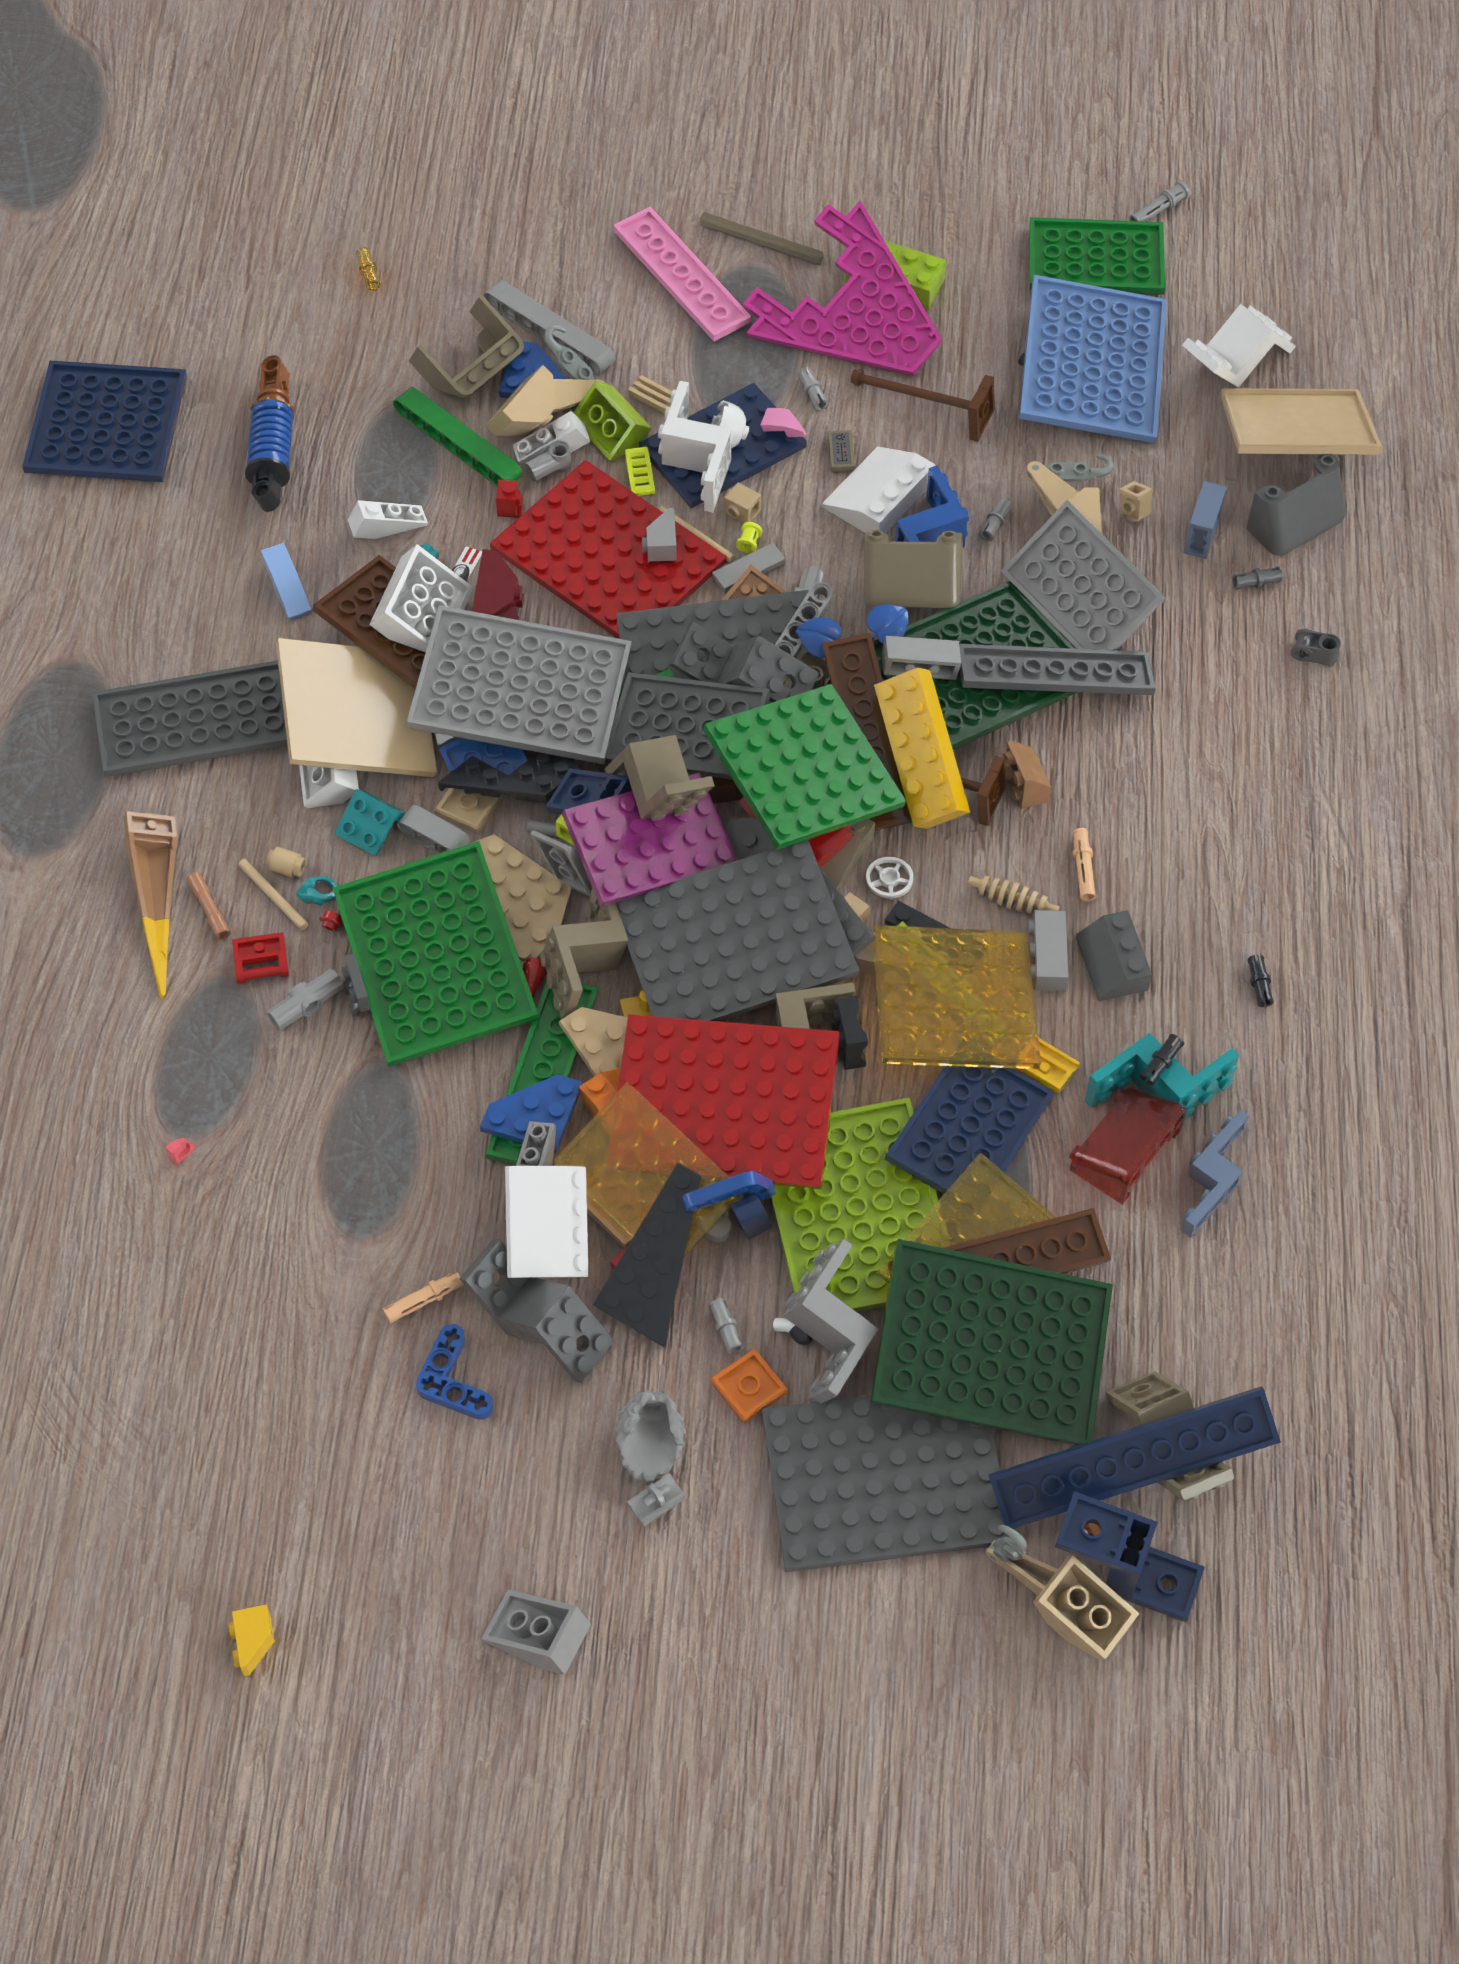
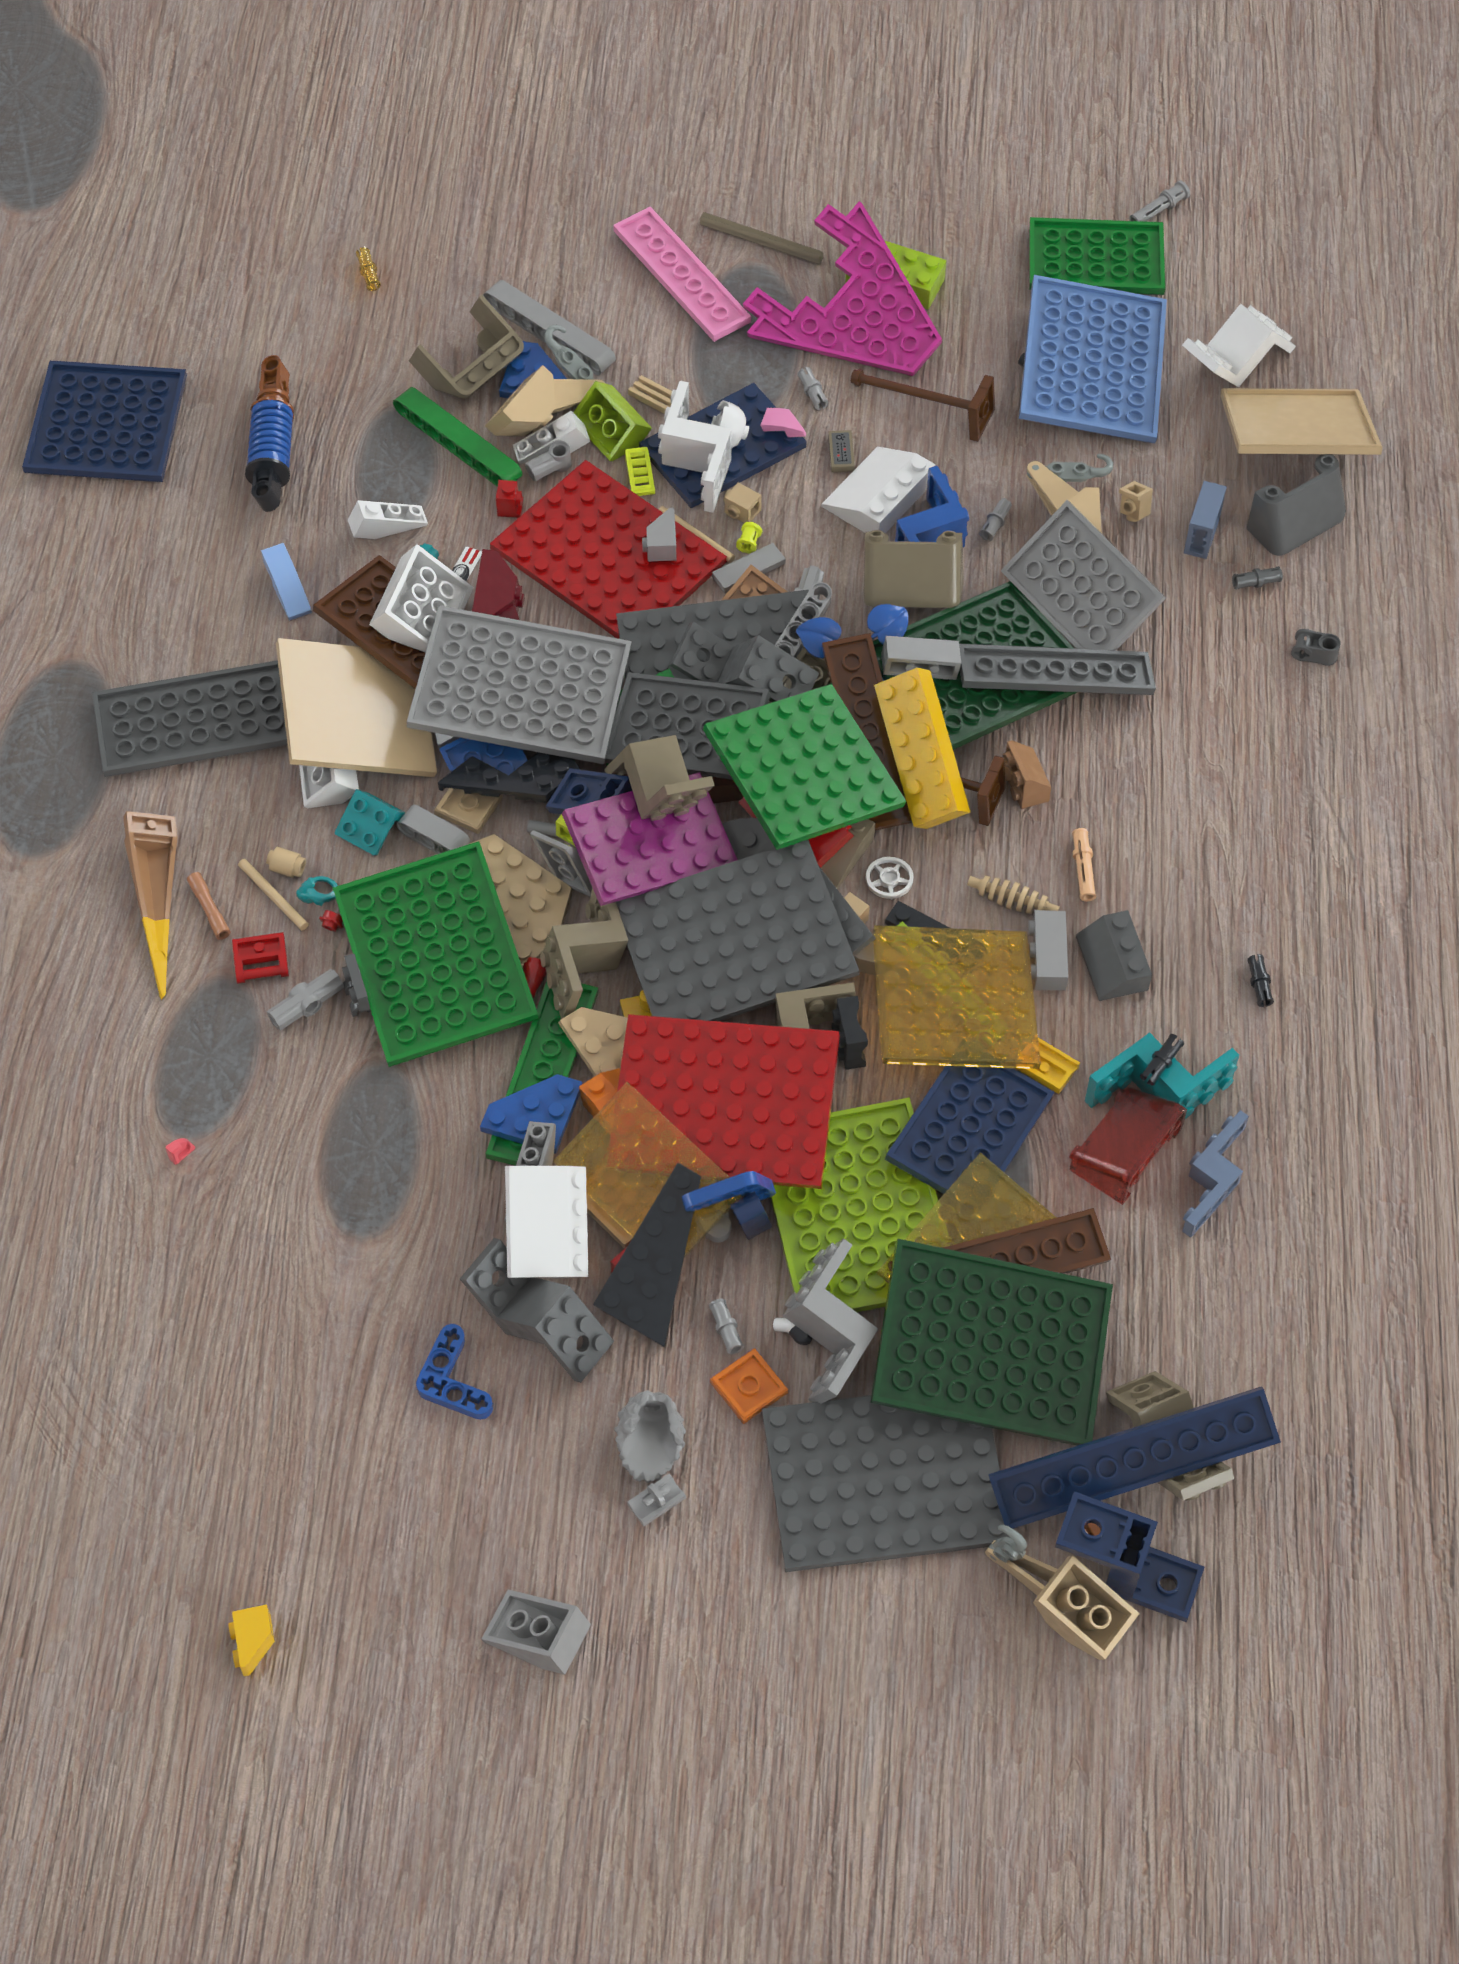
(427, 1294): light nougat pin -> none

